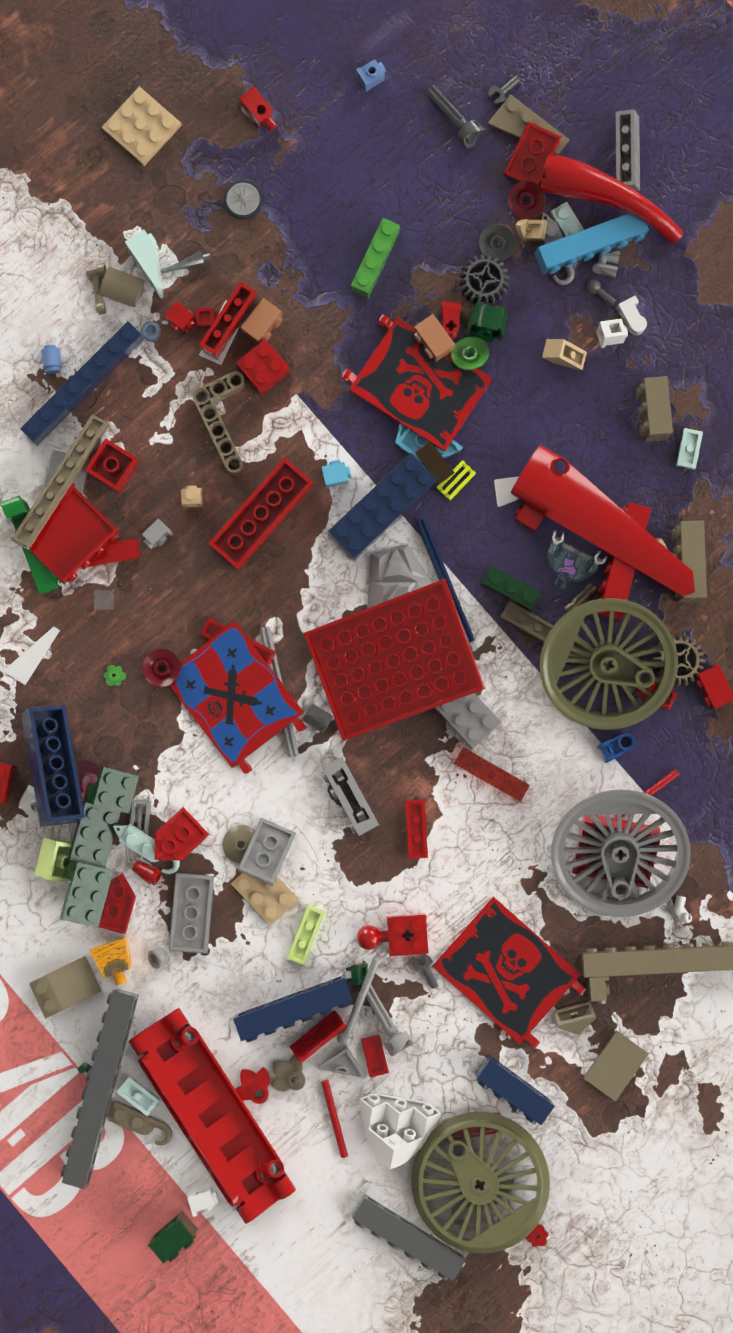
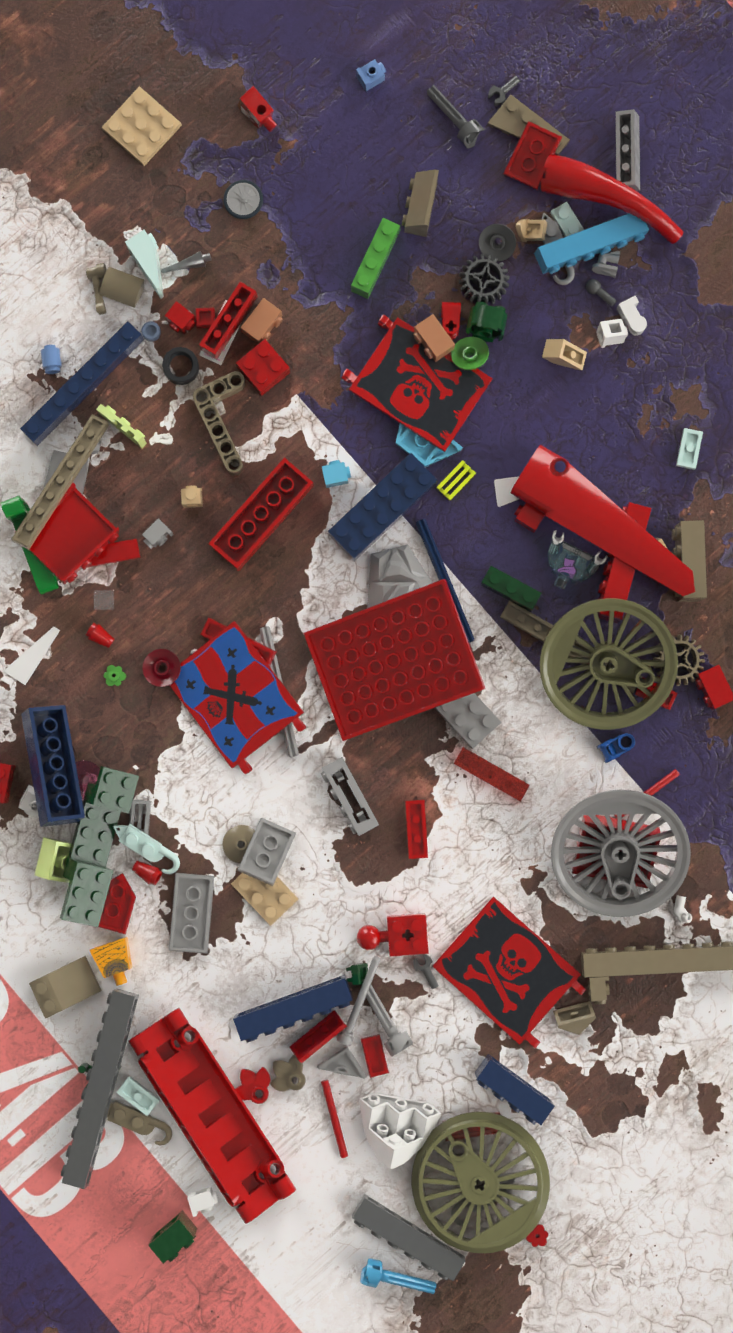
(99, 635): none -> red cone
(112, 466): red brick -> none
(122, 425): none -> yellowish green wing
(157, 957): light grey tile -> none
(176, 352): none -> black tyre
(178, 837): red tile -> none
(305, 935): yellowish green tile -> none
(317, 718): dark grey piece -> none
(376, 1274): none -> dark azure piece
(420, 202): none -> dark tan slope
(434, 462): dark brown slope -> none
(520, 206): dark red dish -> none
(582, 597): dark tan axle -> none
(615, 1065): dark tan tile -> none
(655, 409): dark tan brick -> none

